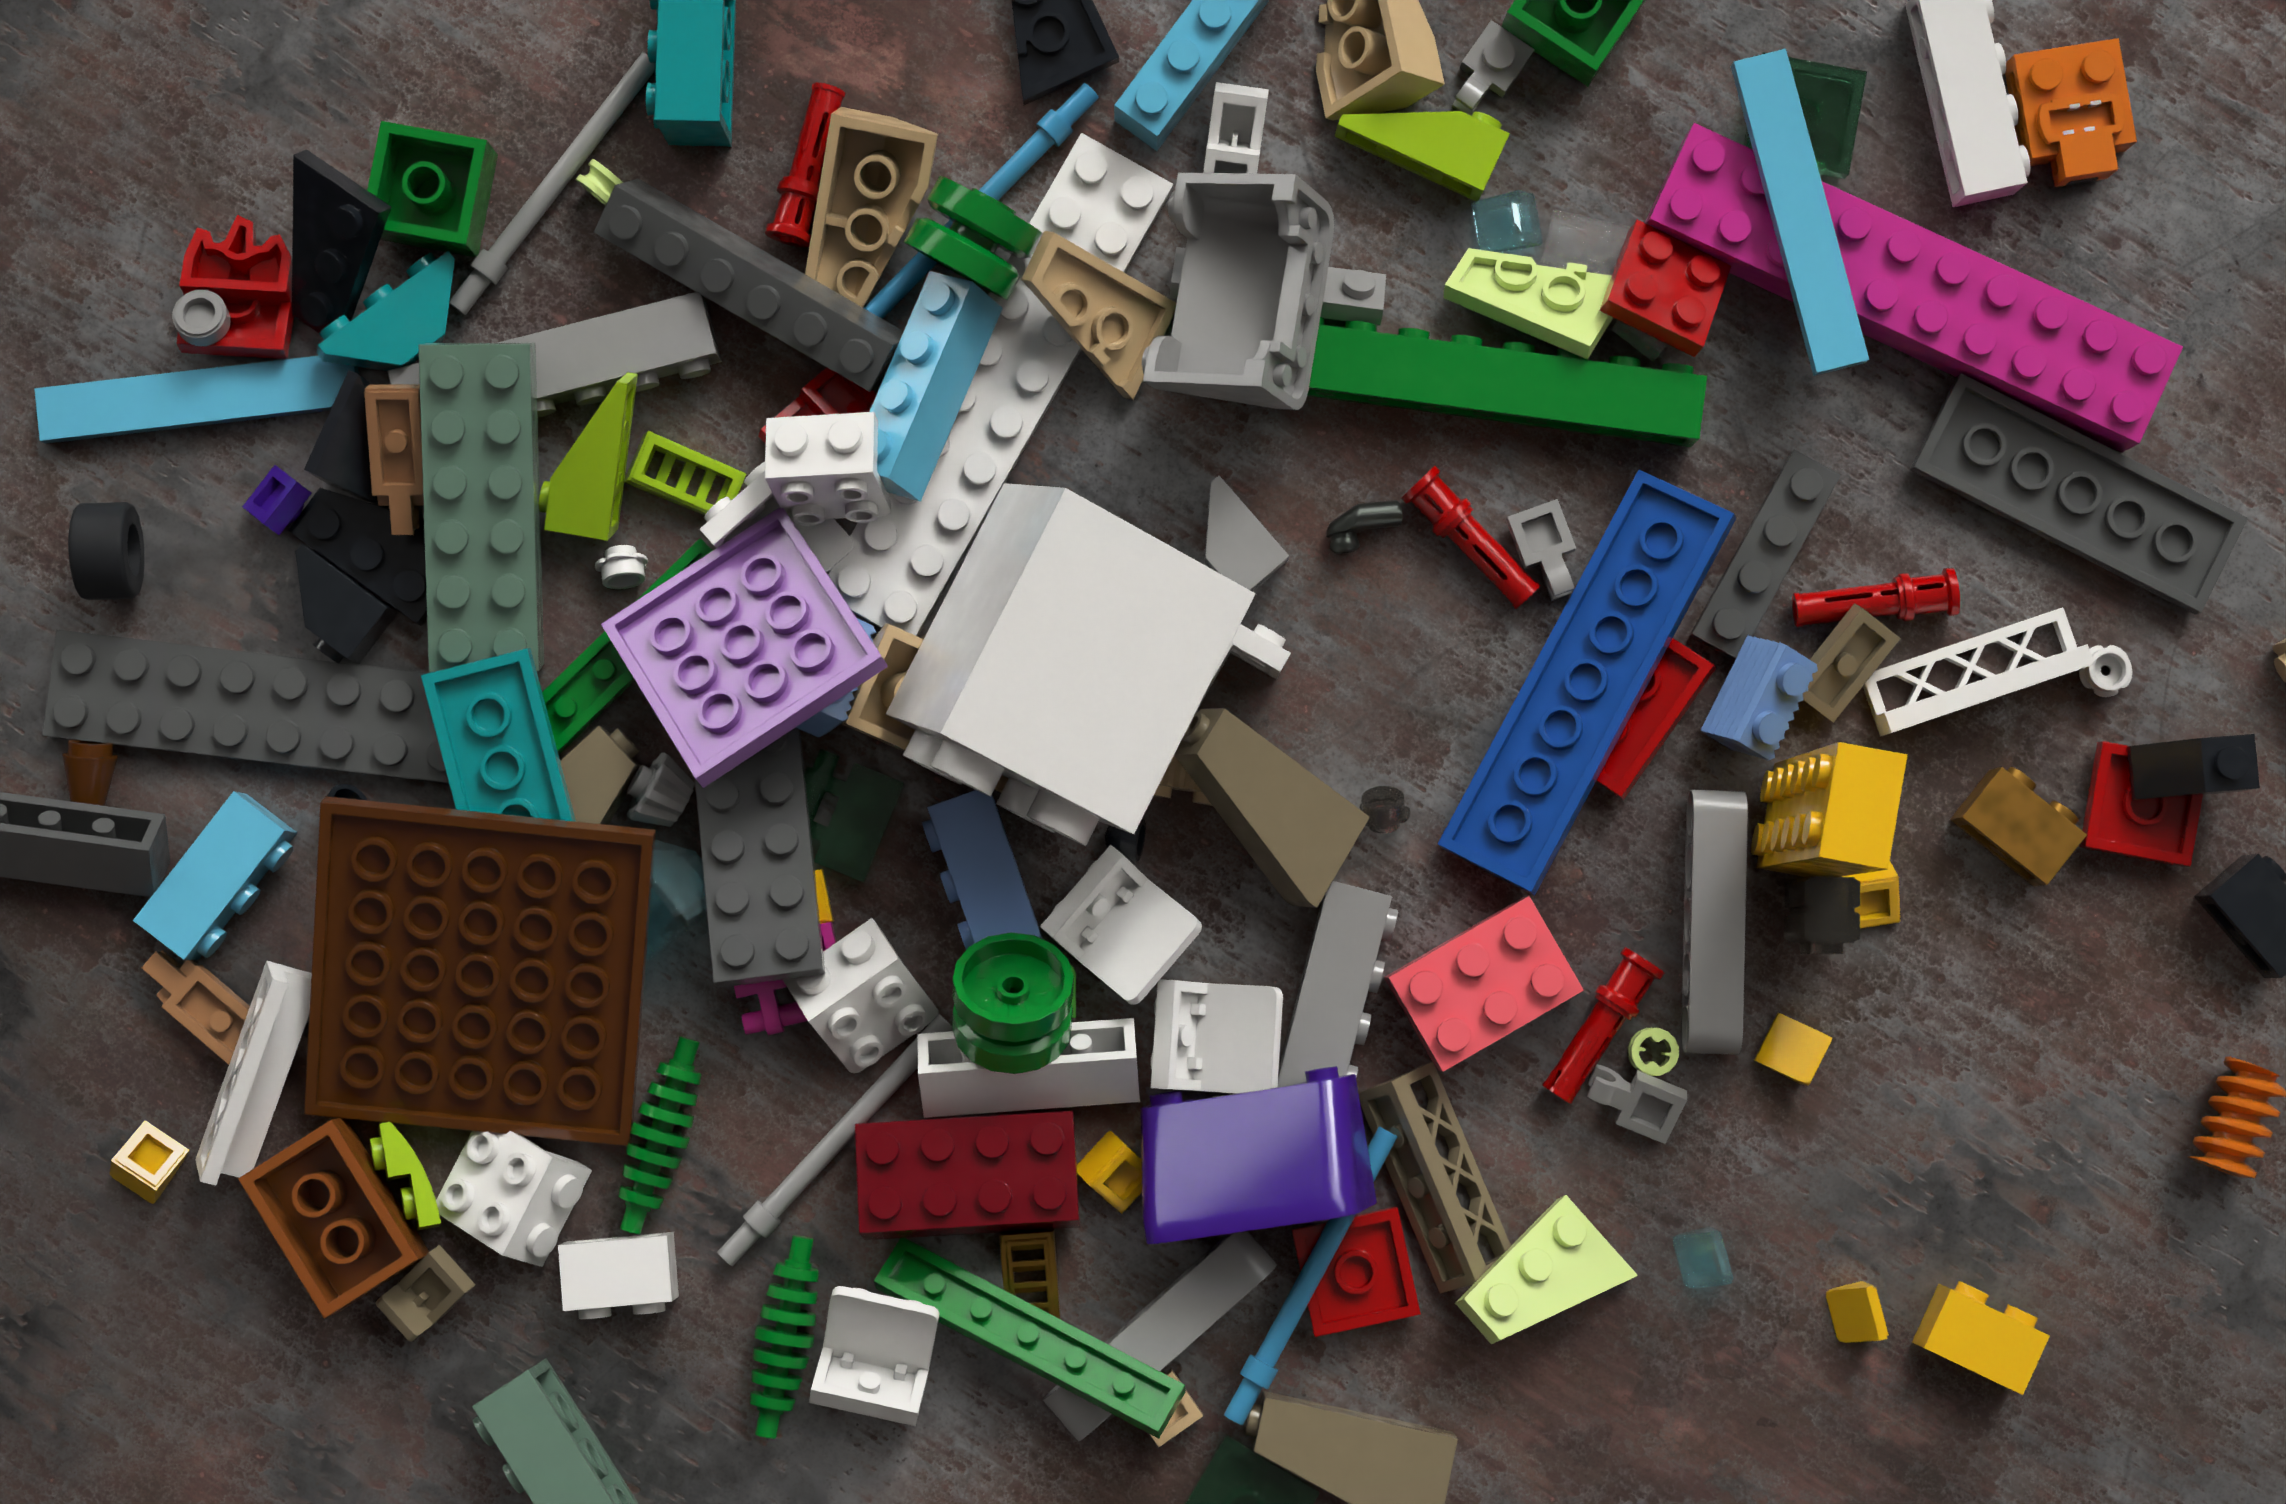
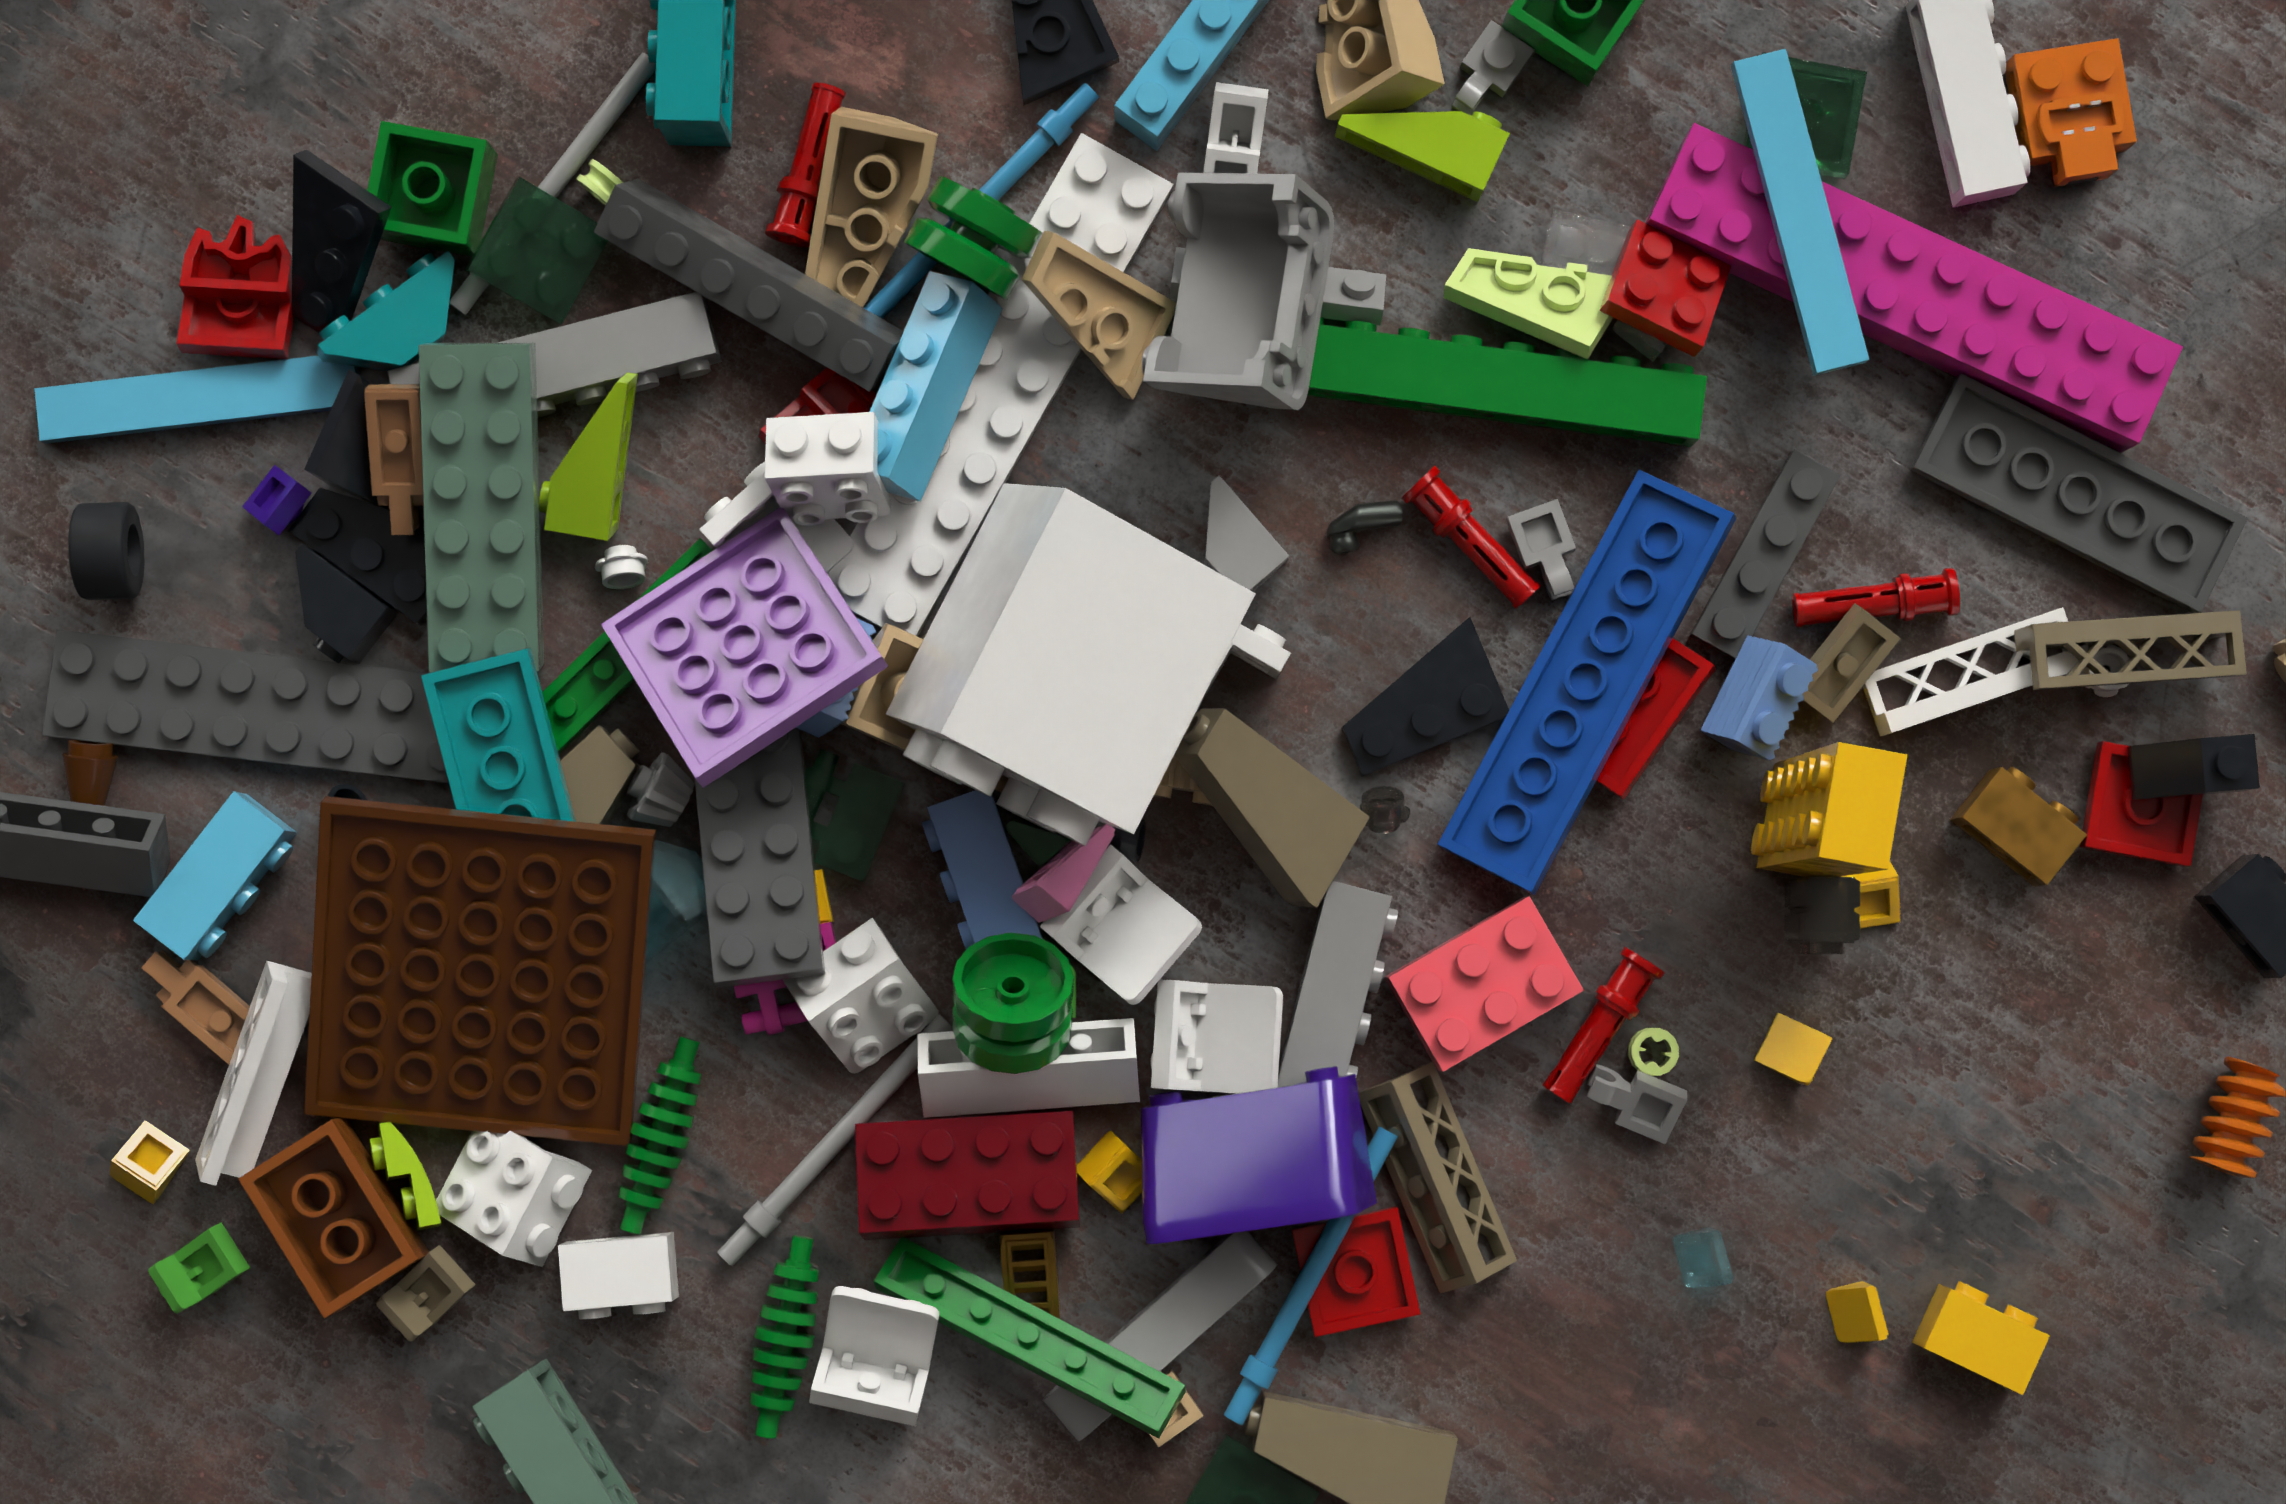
(199, 1269): none -> bright green bracket
(201, 317): light grey tile -> none
(538, 251): none -> clear green plate
(652, 442): lime slope -> none
(1036, 841): none -> dark green slope
(1062, 879): none -> bright pink slope
(1428, 705): none -> black wing
(1507, 222): clear light blue slope -> none
(1544, 1273): yellowish green wing -> none
(1714, 922): light grey beam -> none
(2125, 633): none -> dark tan fence

